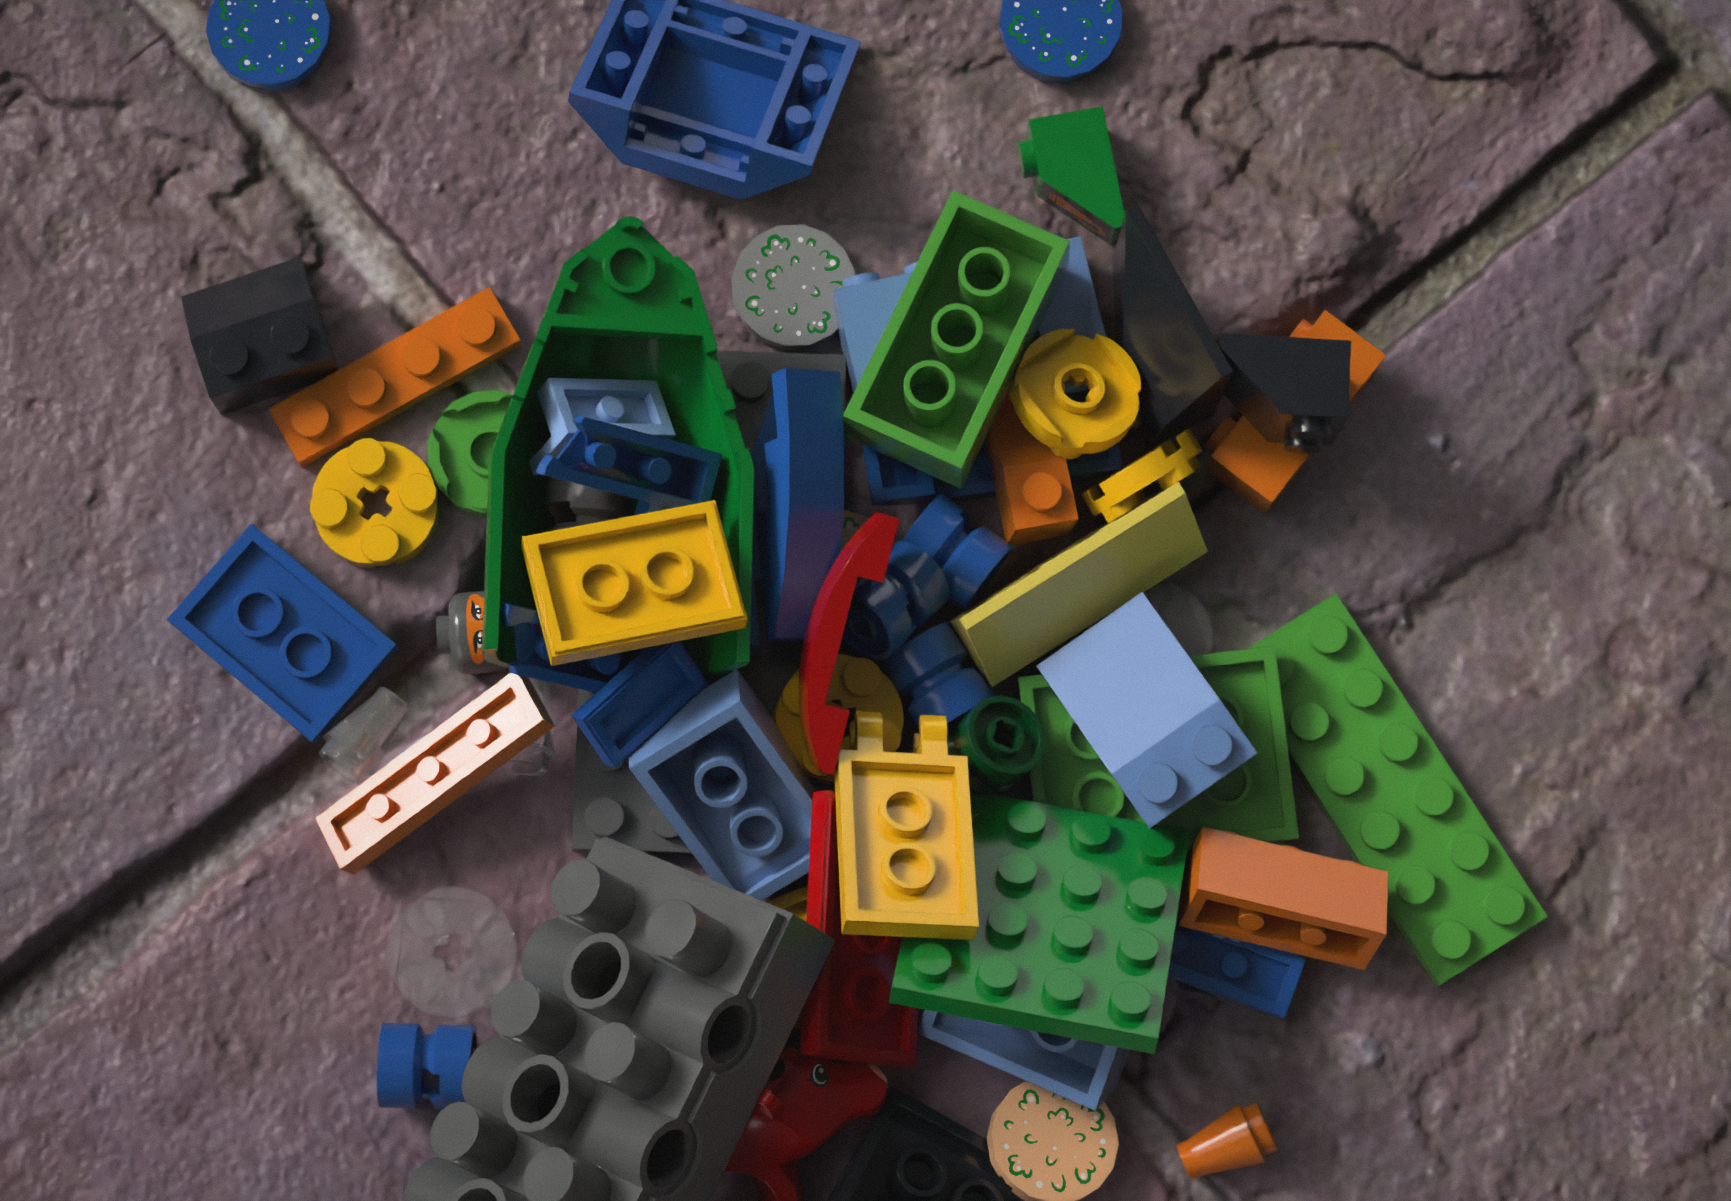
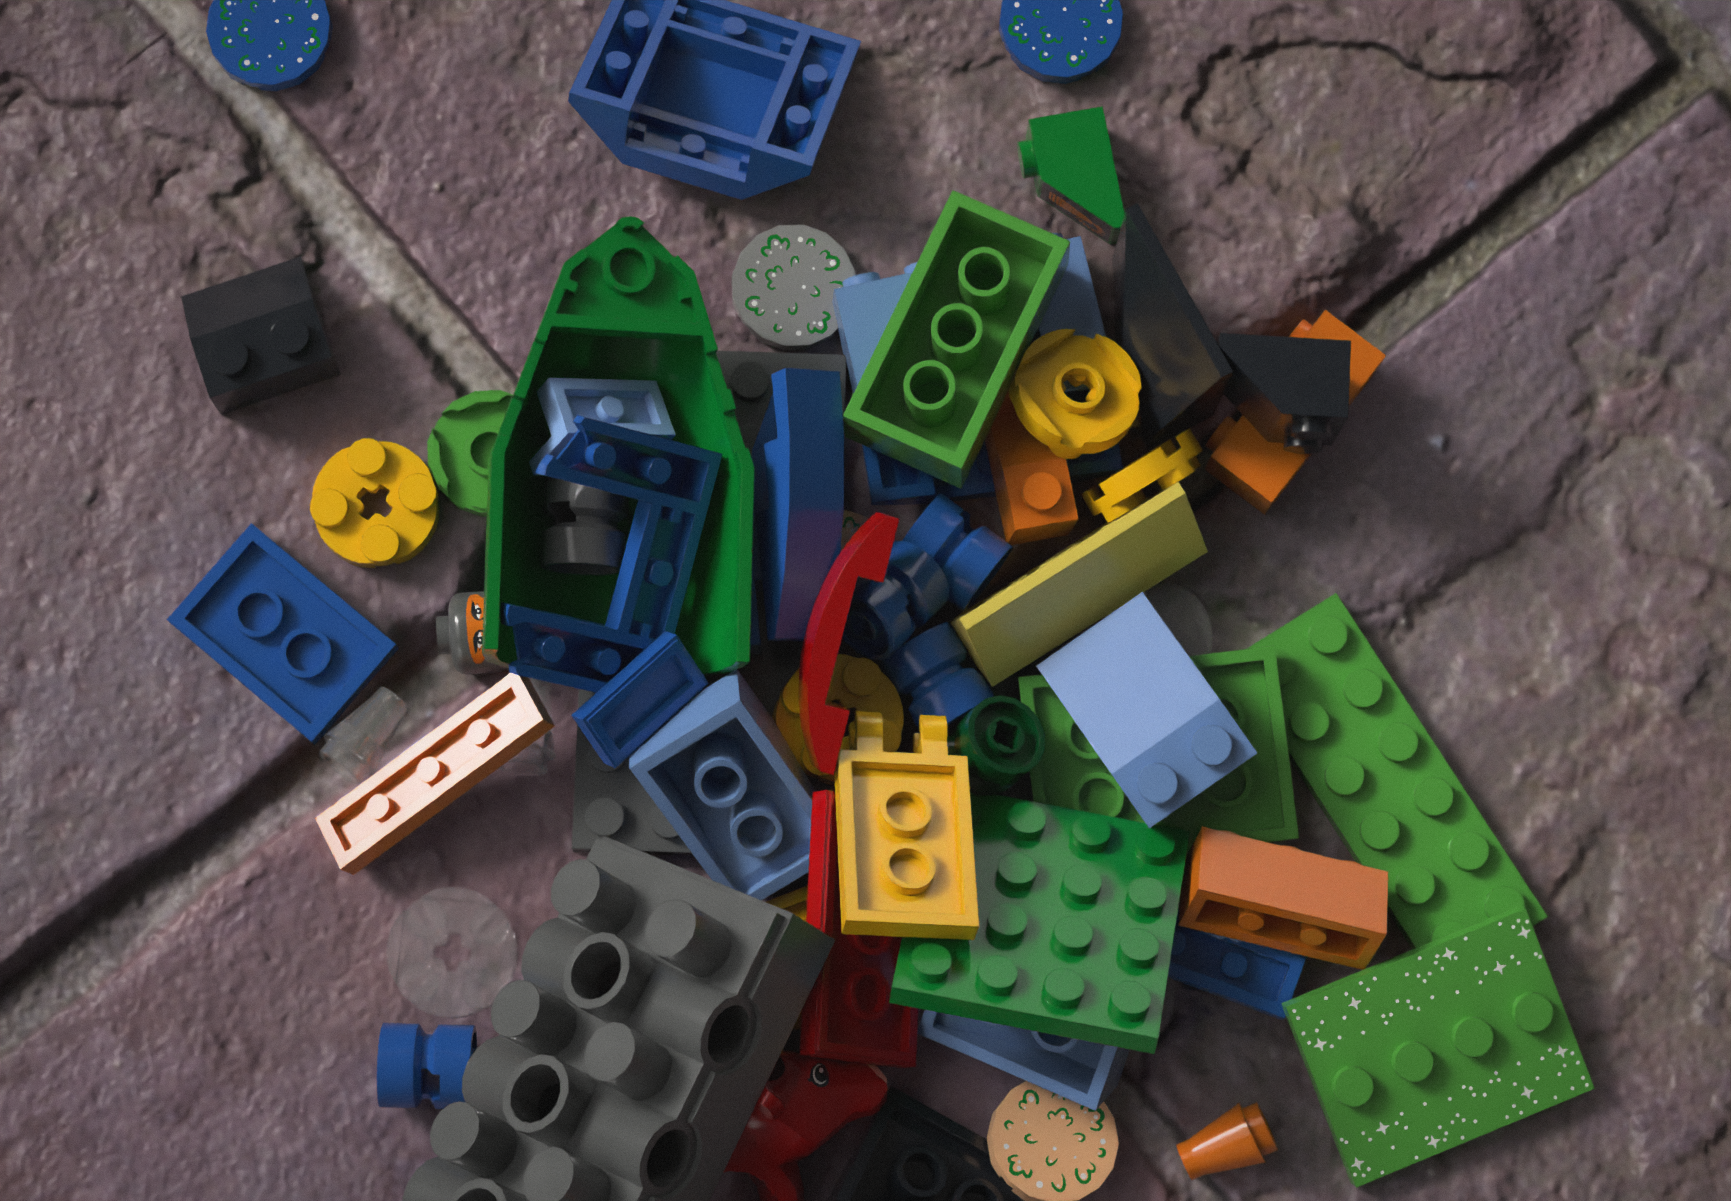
(395, 377): orange plate -> none
(633, 582): yellow tile -> none
(1438, 1046): none -> bright green plate

